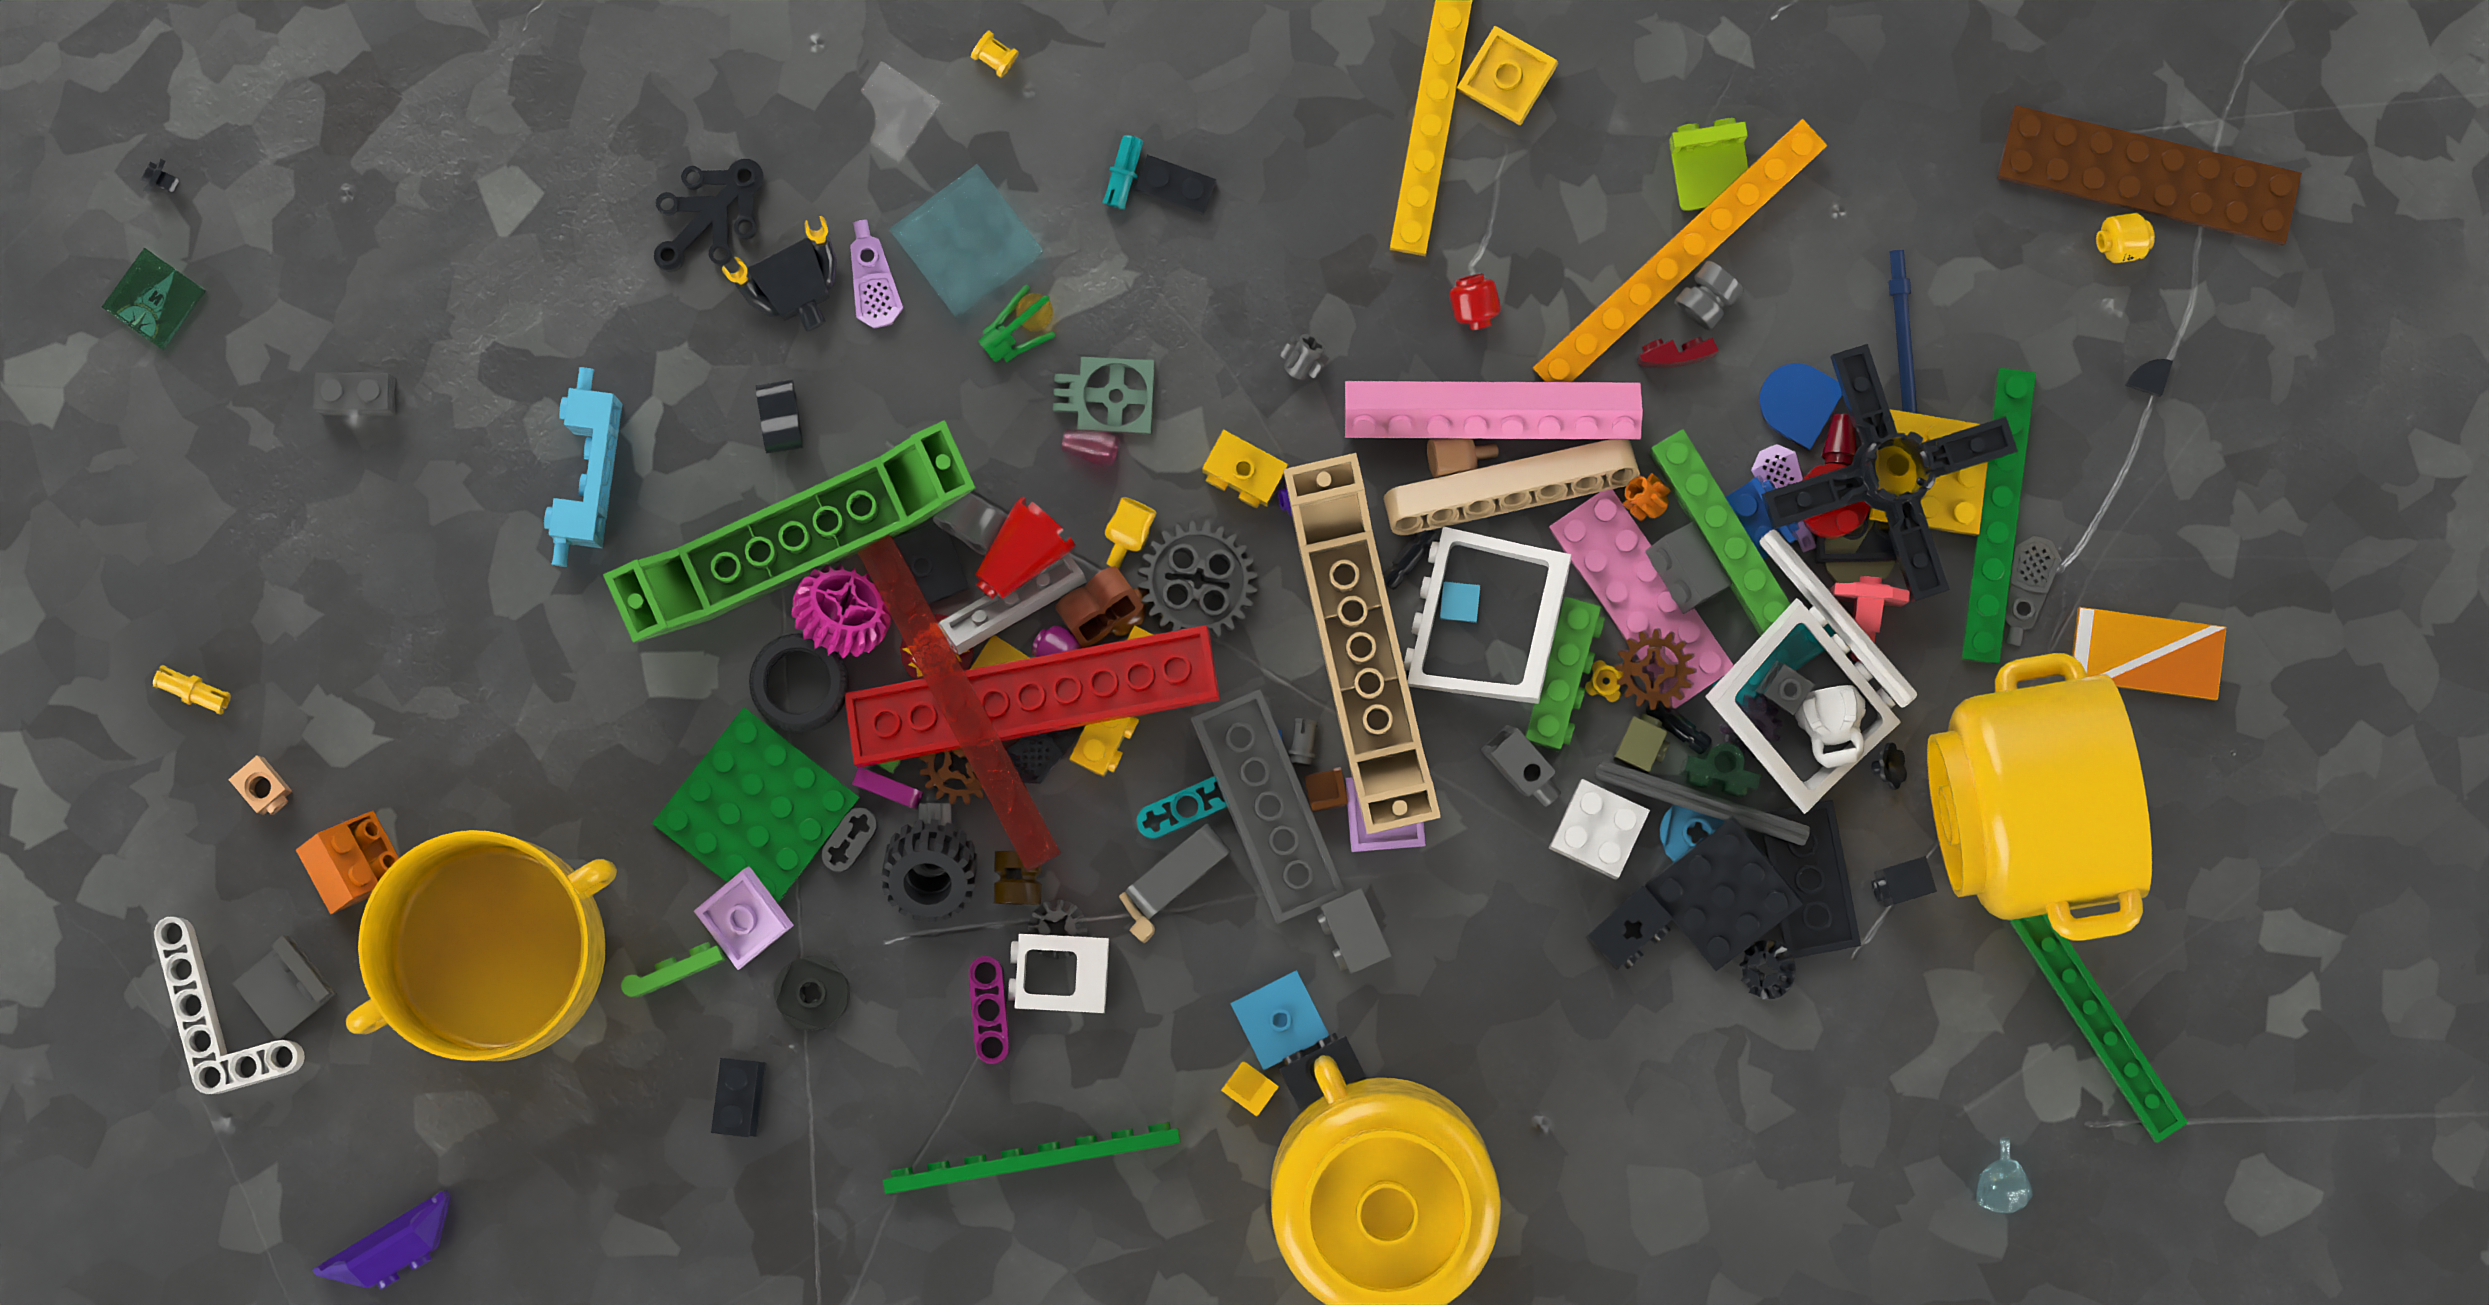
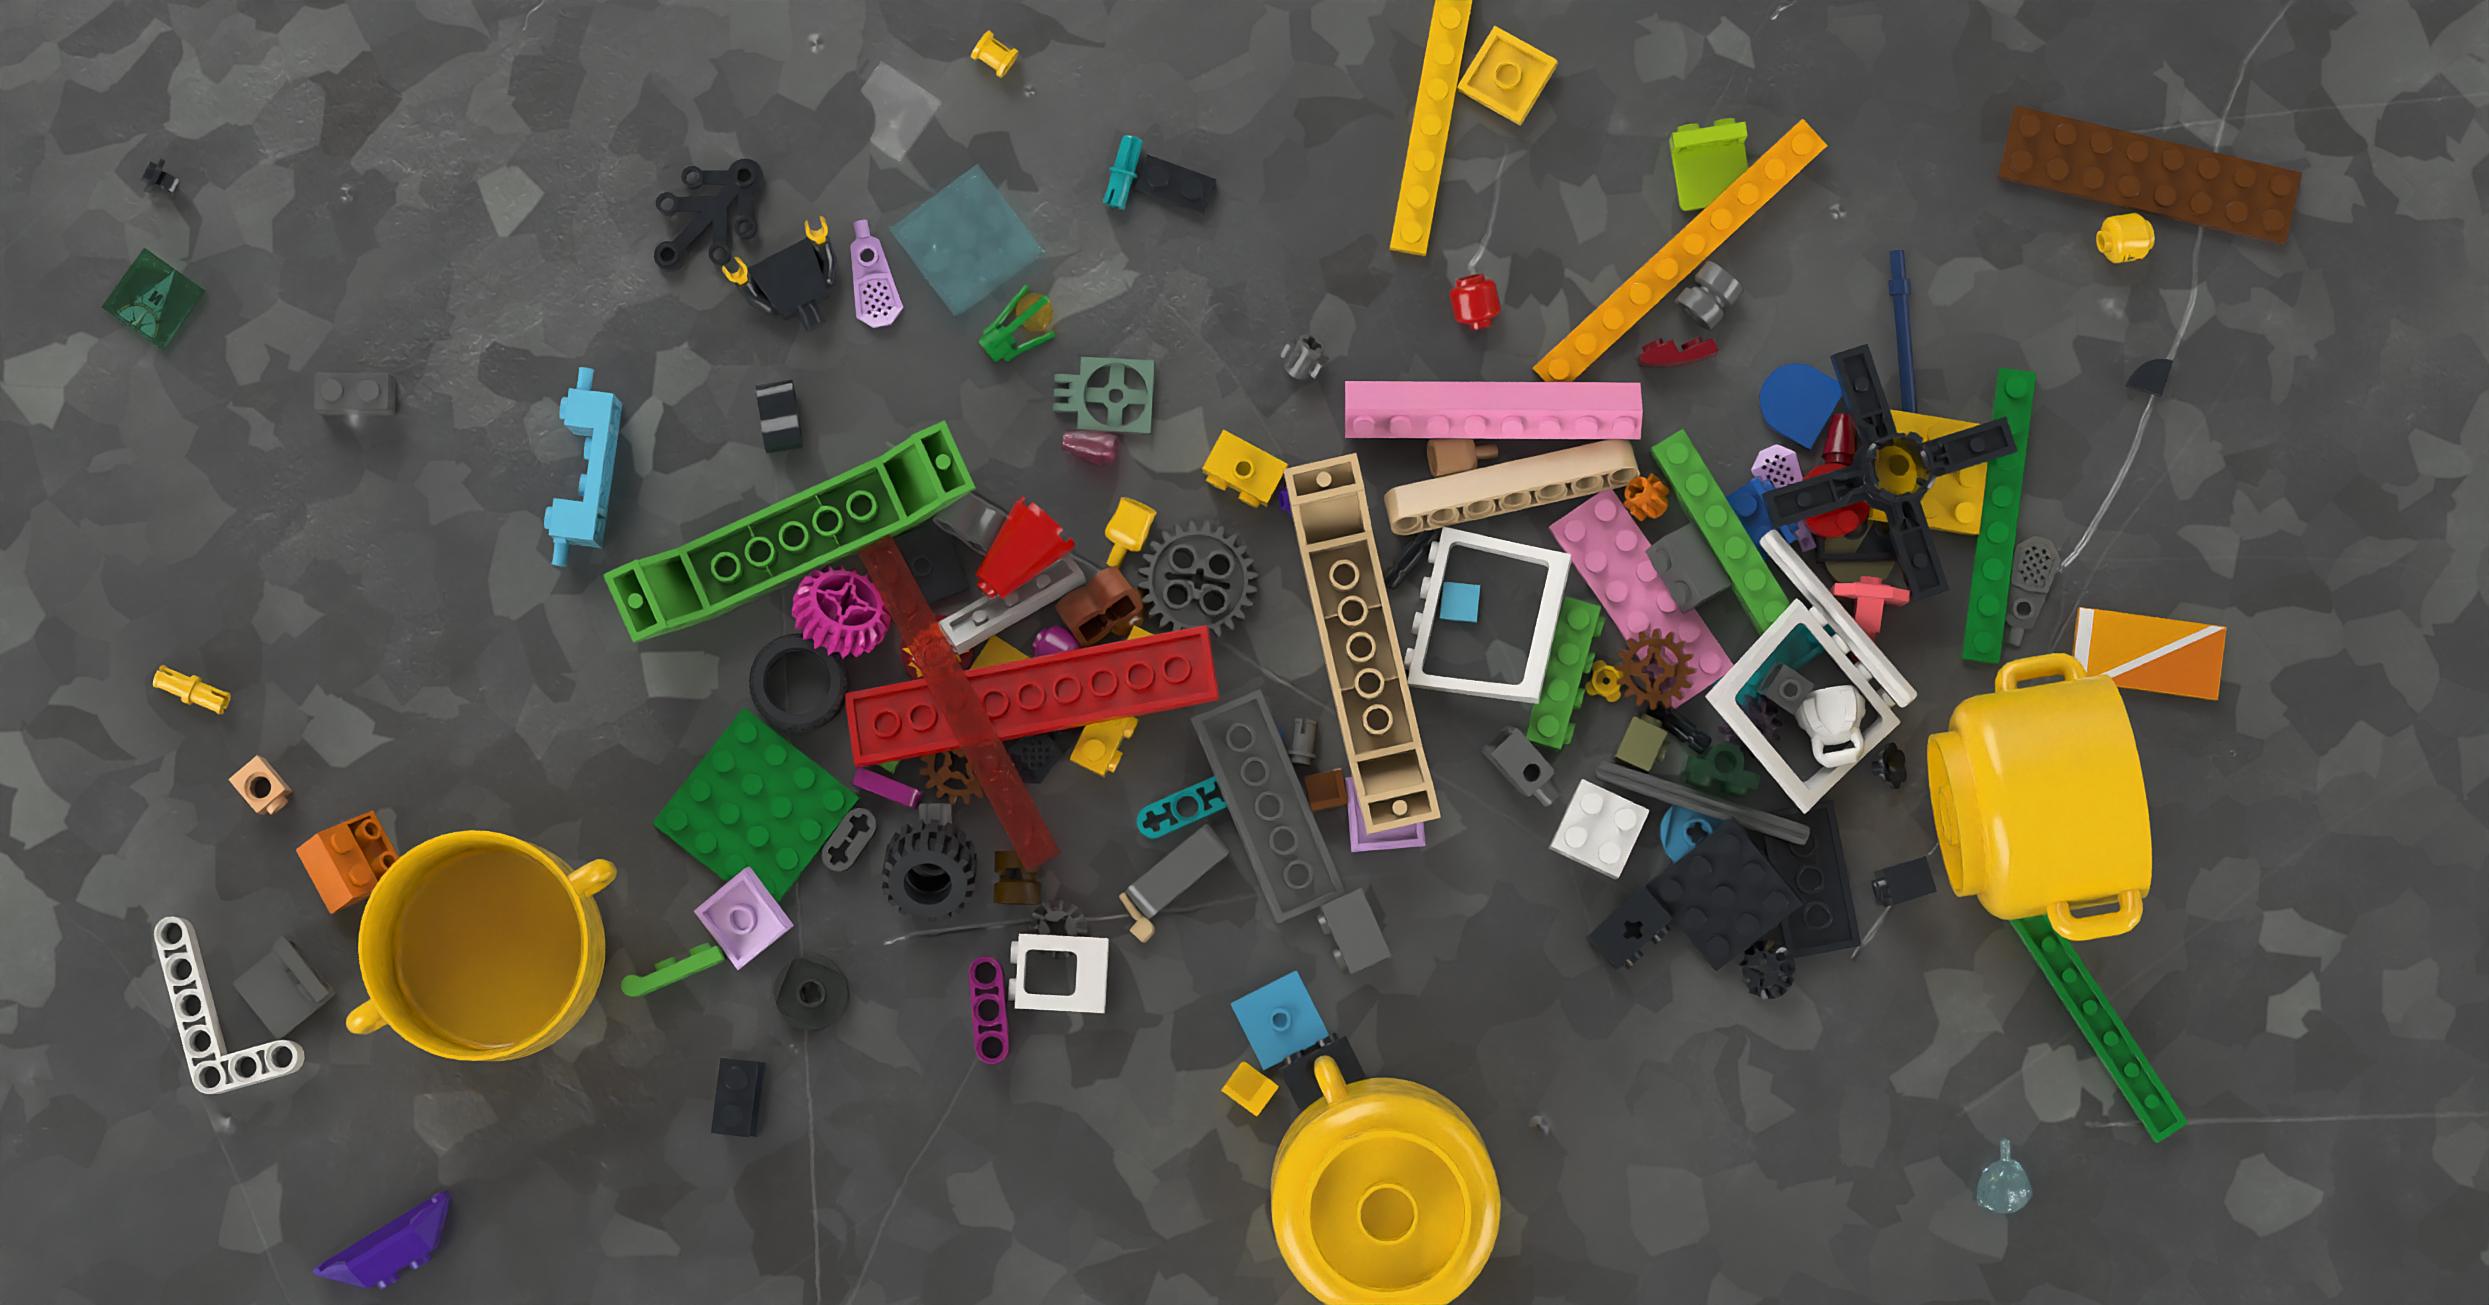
(1015, 1160): green plate -> none

